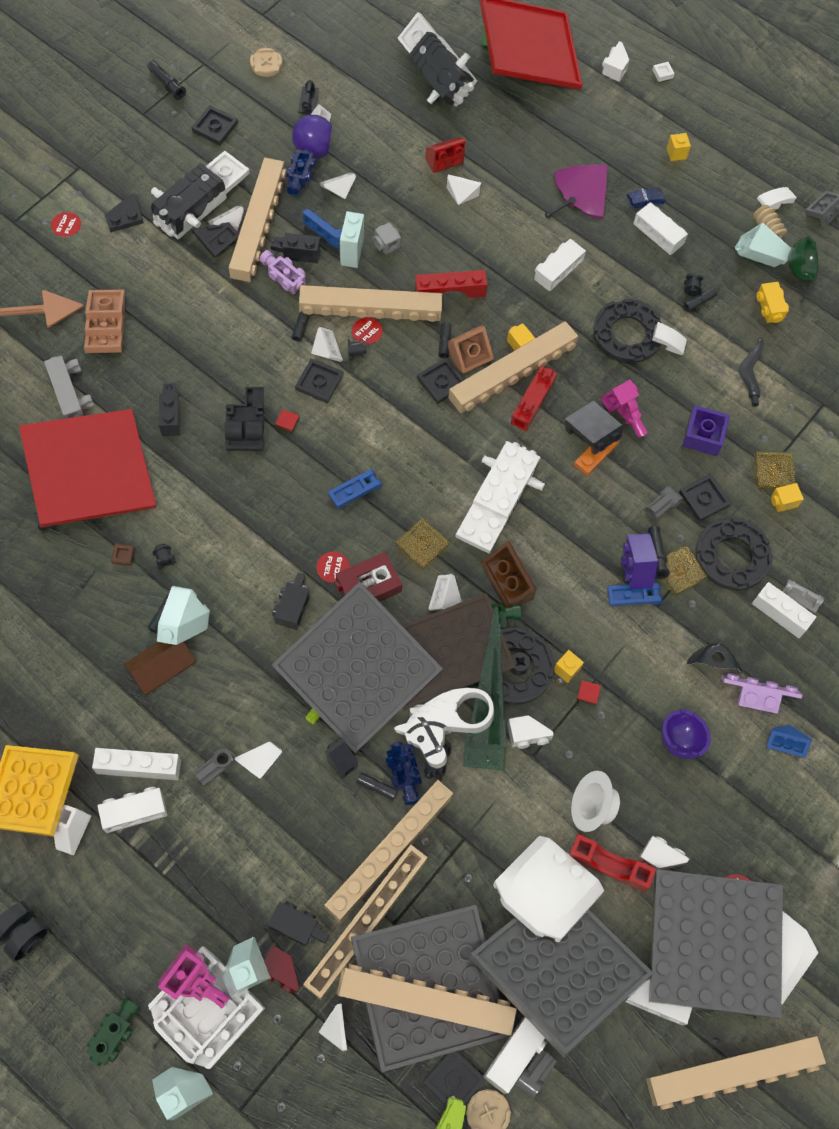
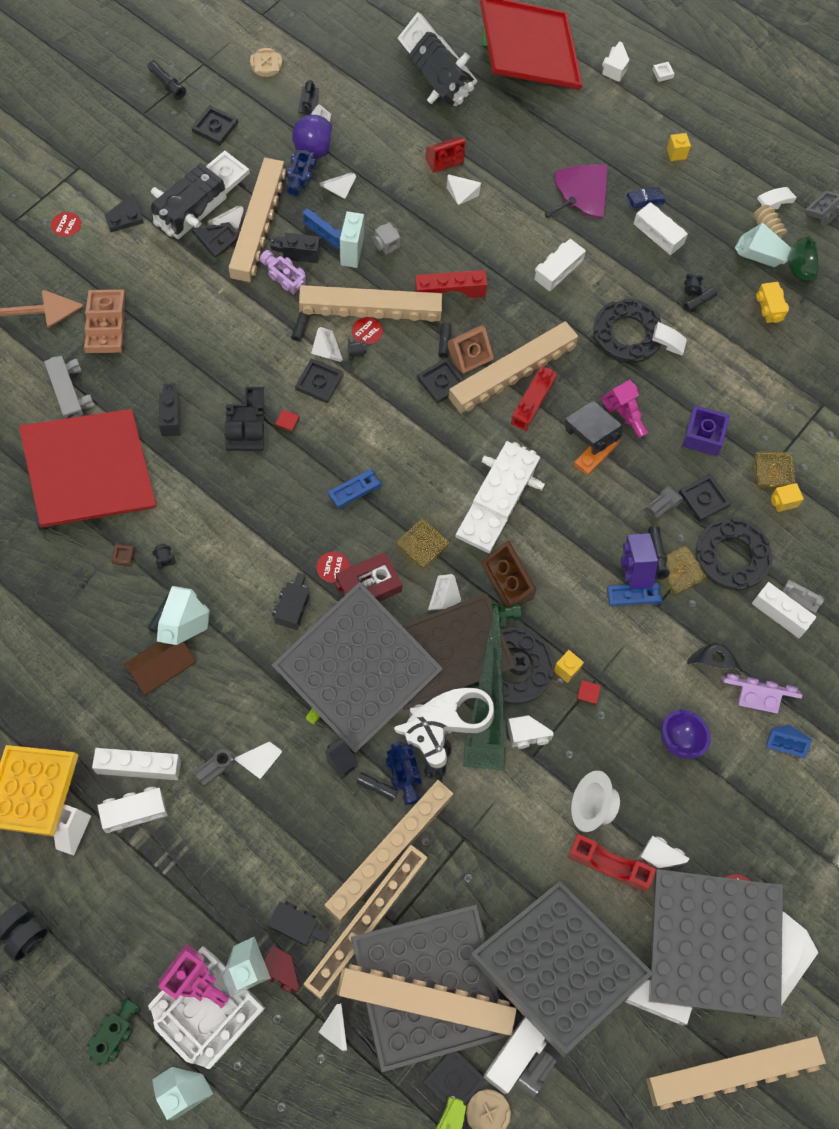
(519, 336): yellow brick -> none
(547, 889): white wedge -> none
(747, 373): black piece -> none

